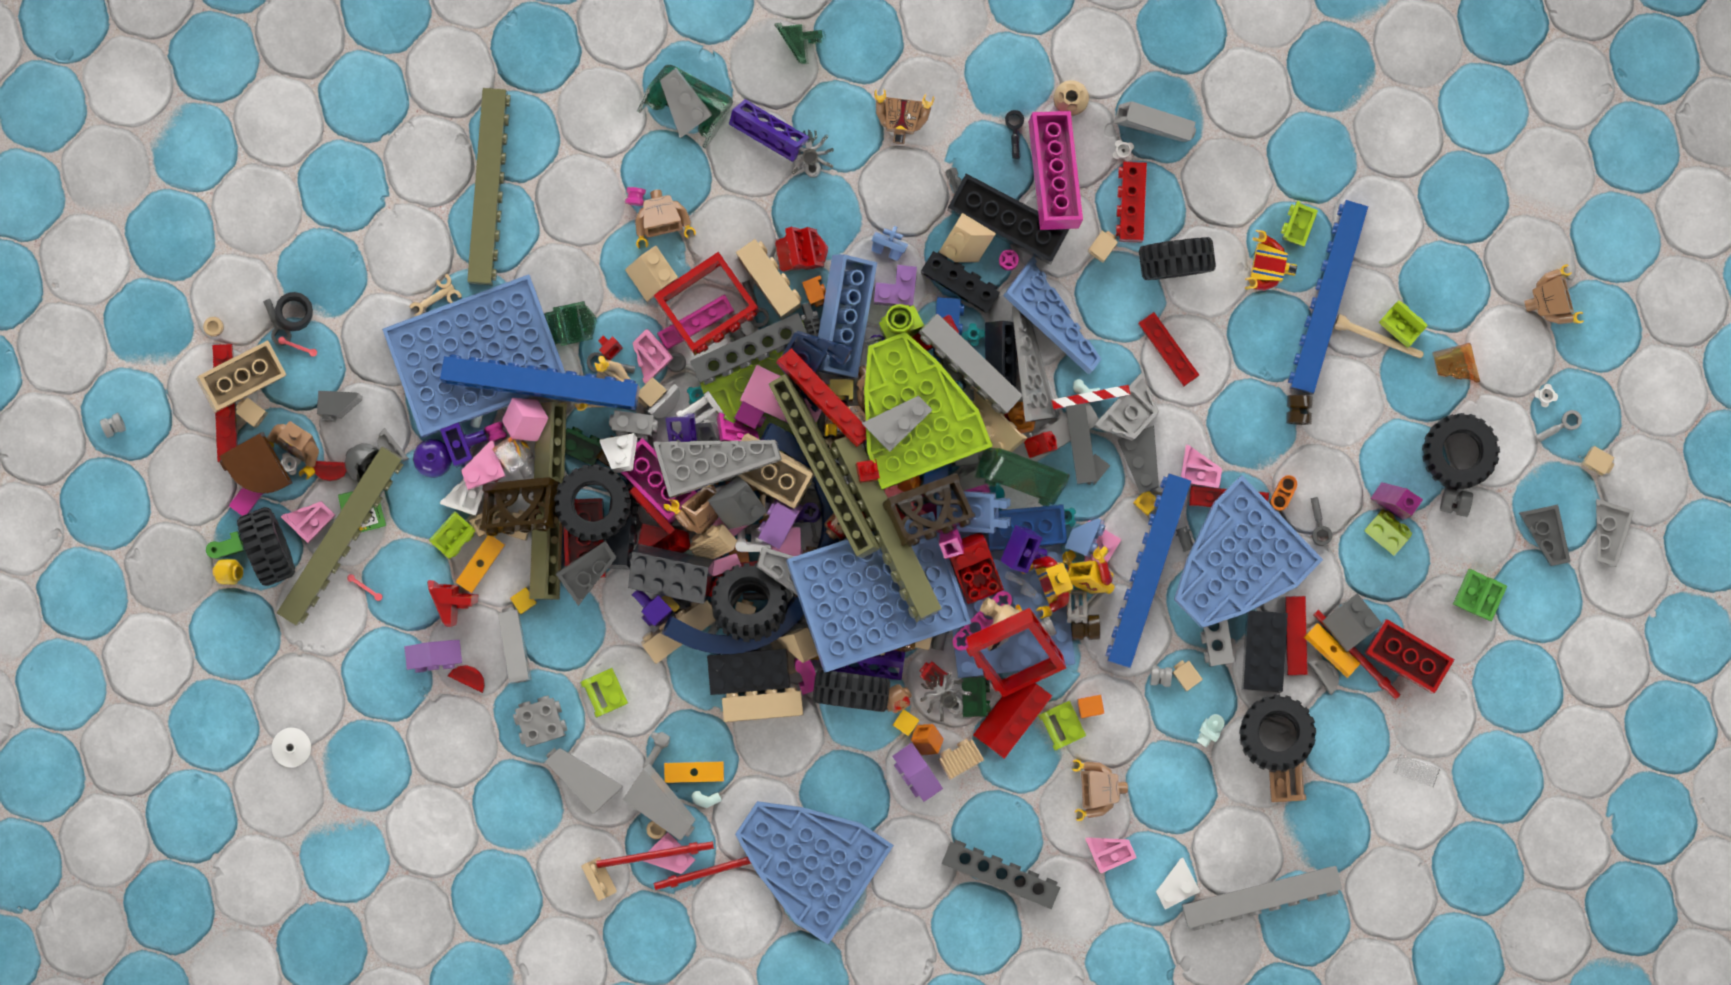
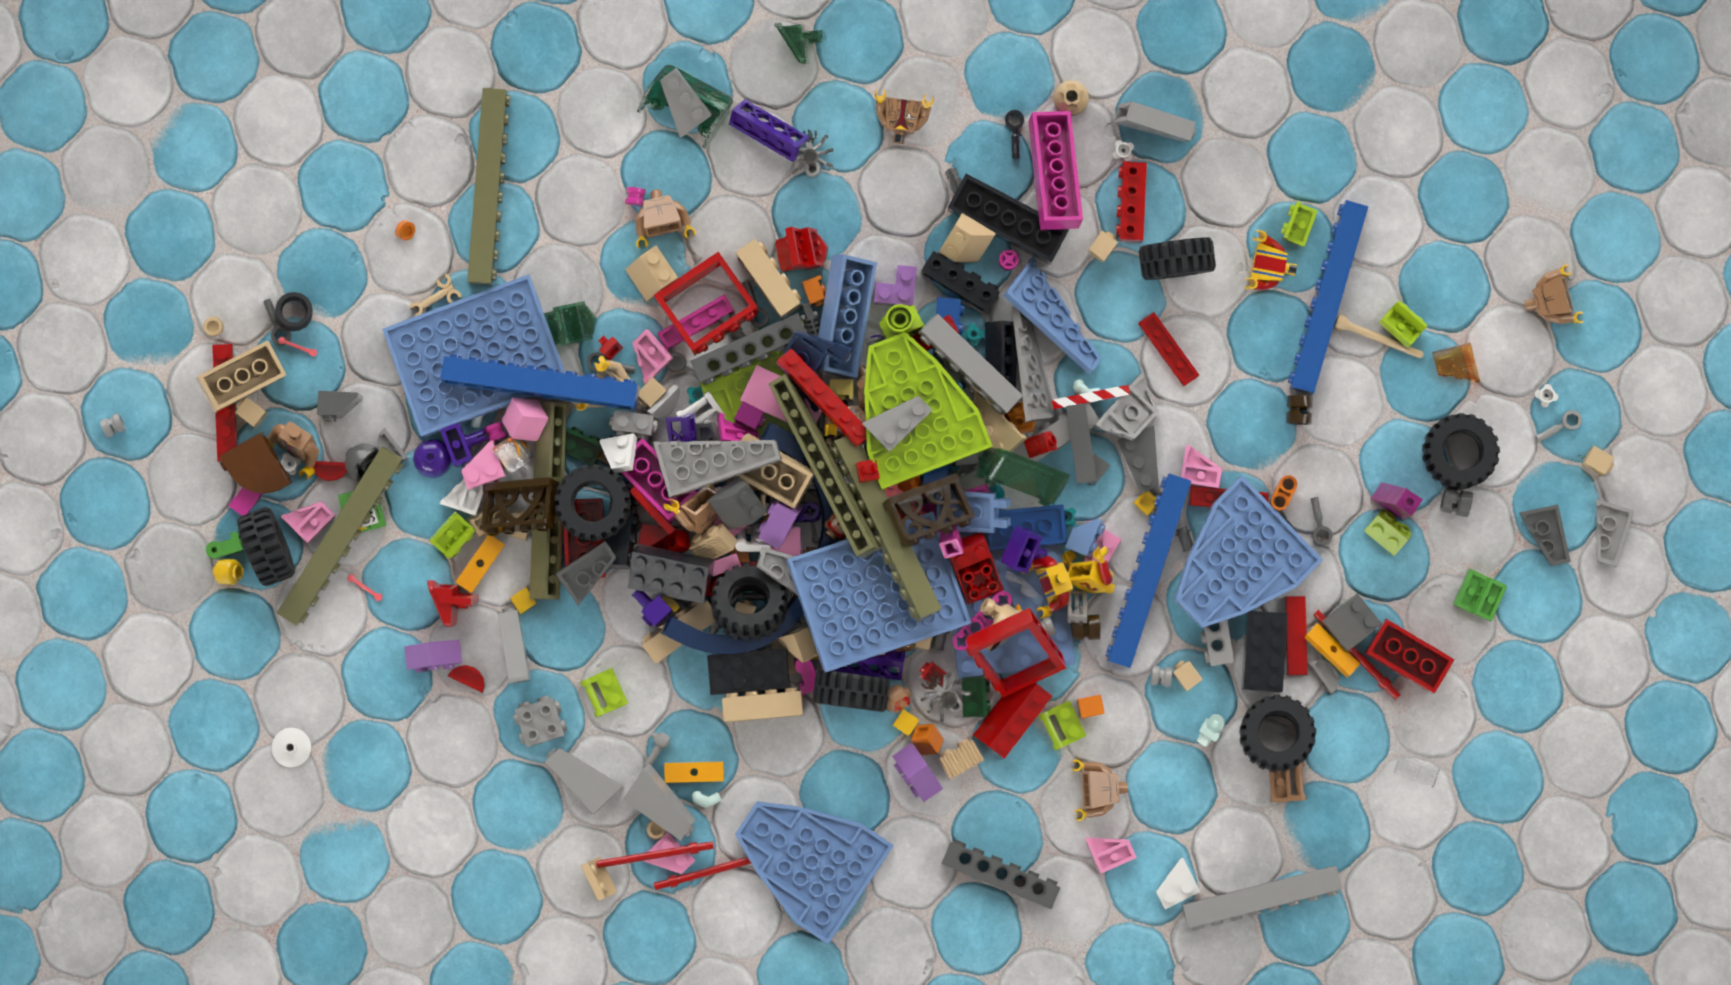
(405, 230): none -> orange tile
(880, 240): medium blue hips -> none

